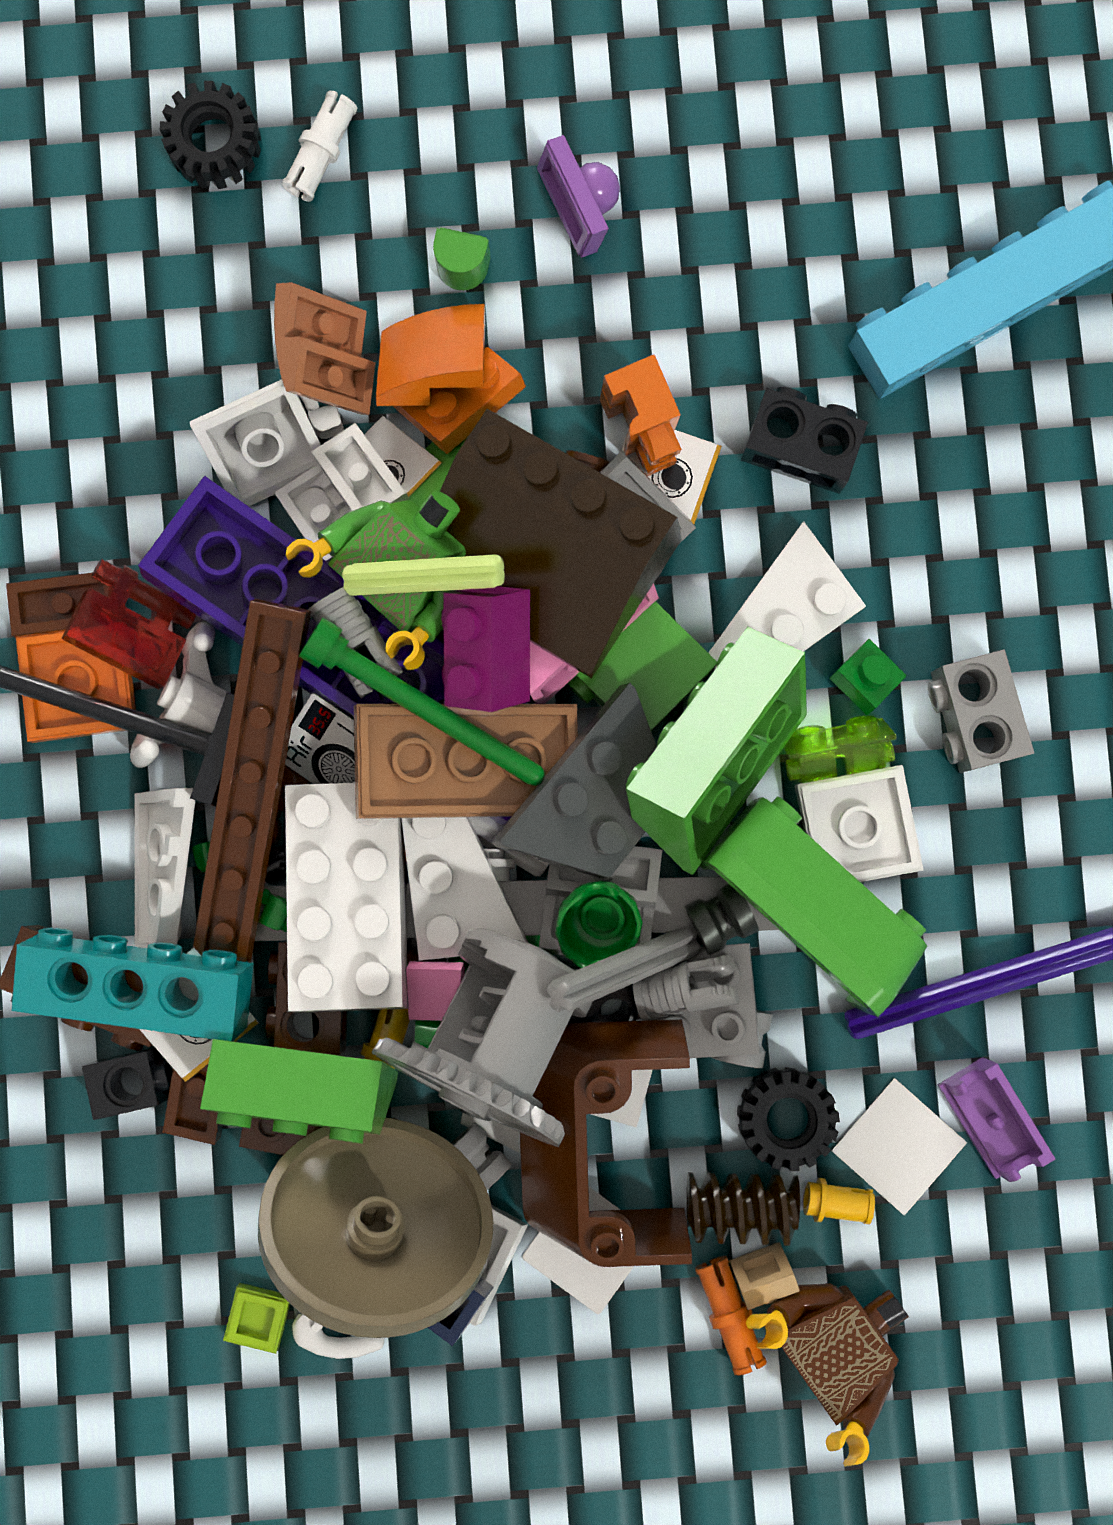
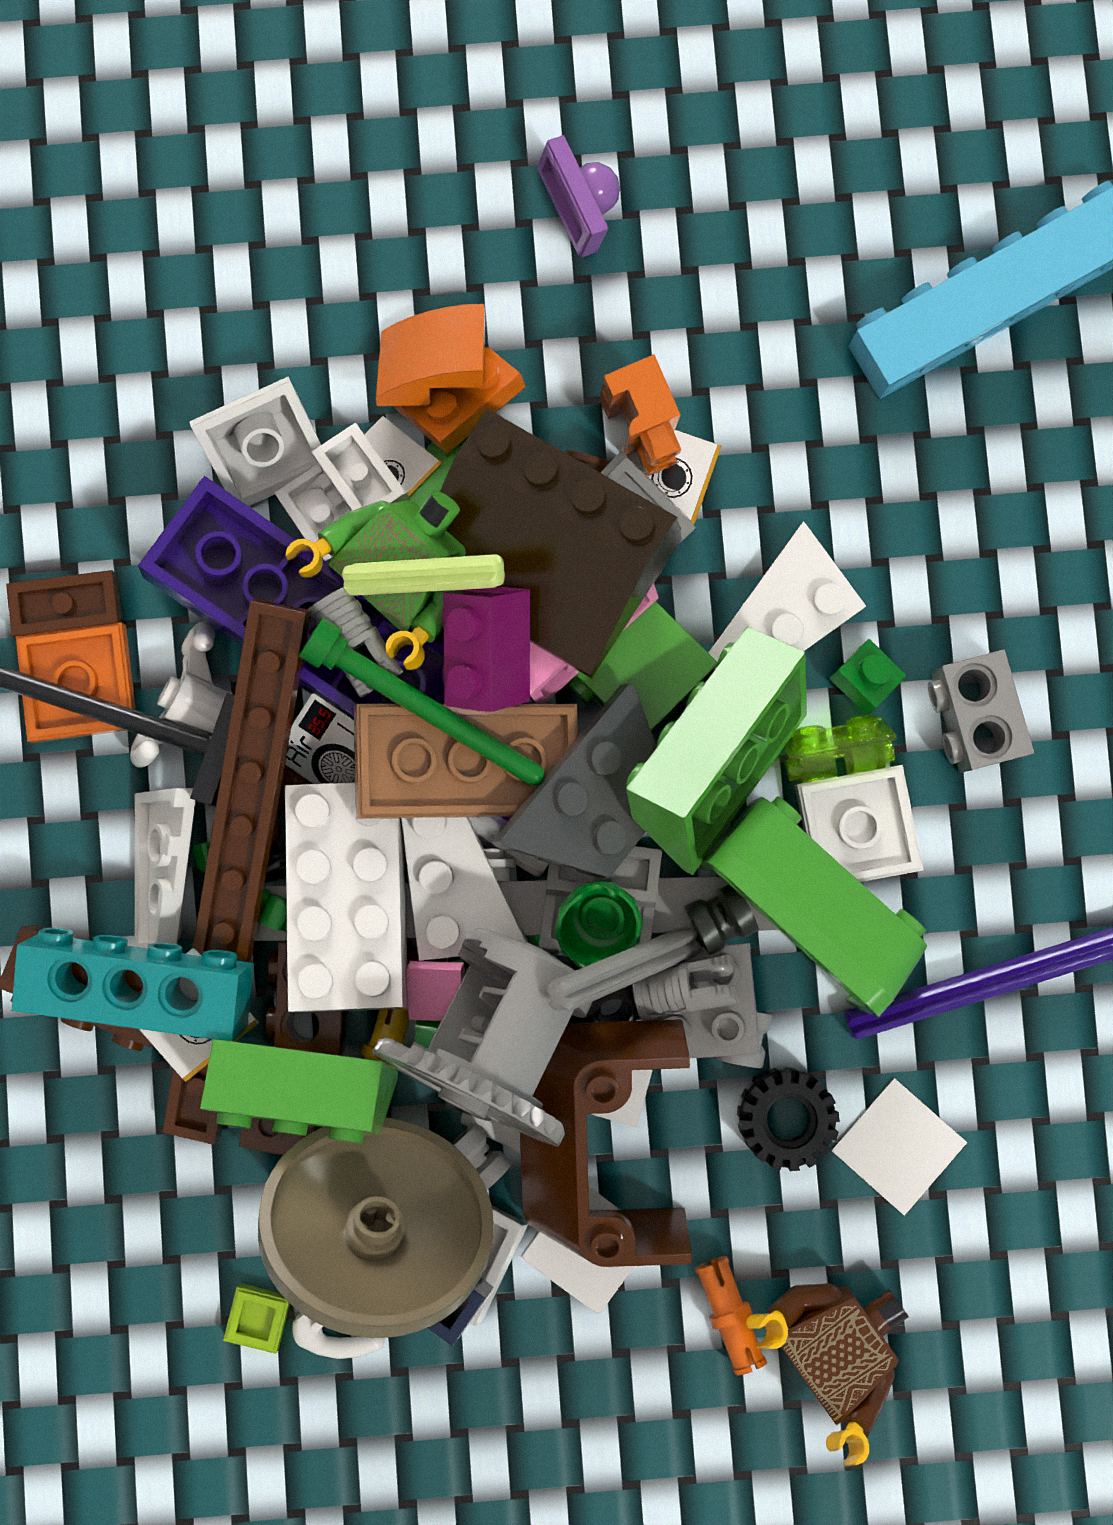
(105, 1087): black brick -> none
(123, 637): clear red plate -> none
(202, 107): black tyre -> none
(319, 146): white pin -> none
(322, 348): nougat slope -> none
(324, 419): white hand -> none
(461, 258): bright green brick -> none
(743, 1208): dark brown piece -> none
(764, 1276): tan plate -> none
(800, 454): black brick -> none
(838, 1202): yellow pin -> none
(995, 1120): medium lavender hinge -> none

